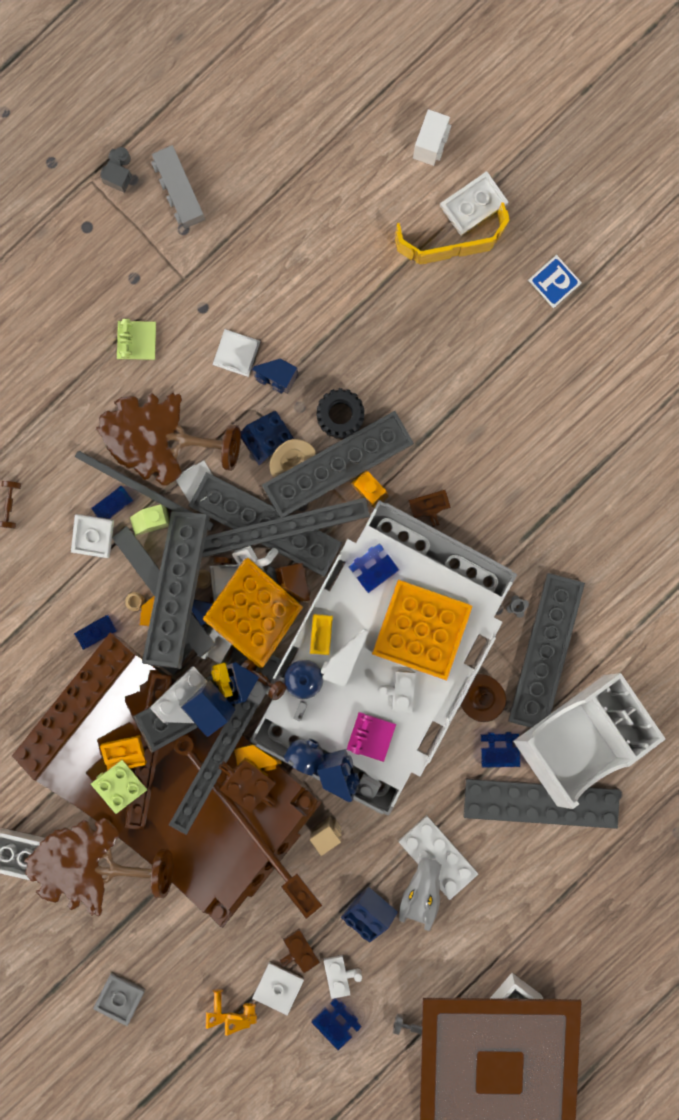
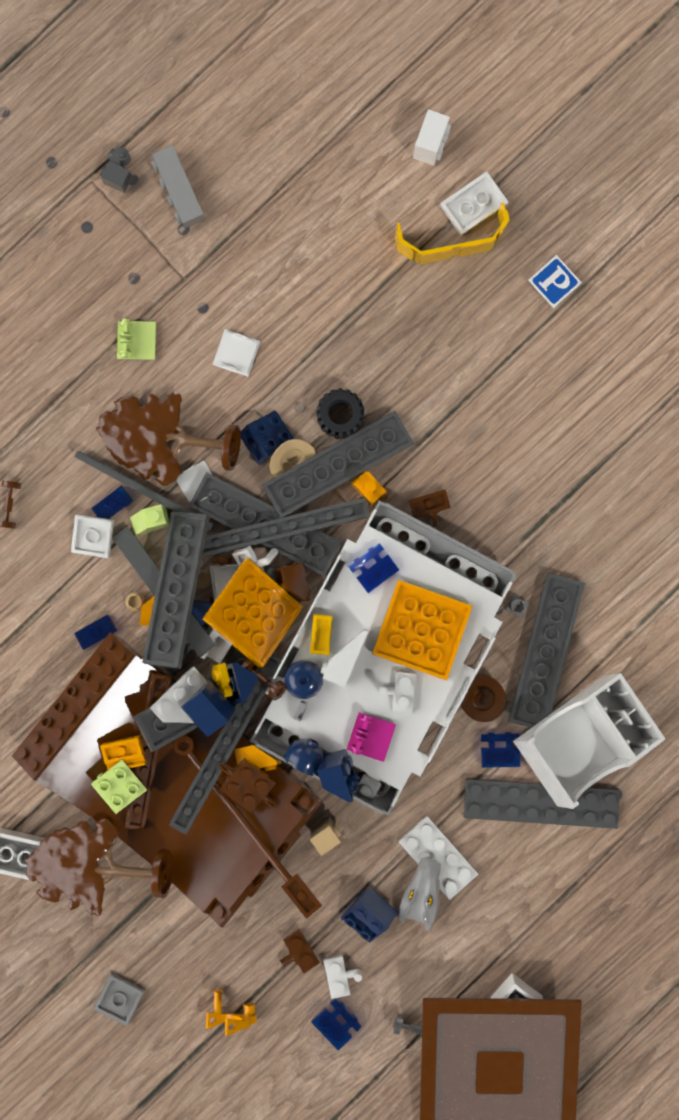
(258, 693): light grey plate -> none
(277, 373): dark blue slope -> none
(278, 988): white plate -> none

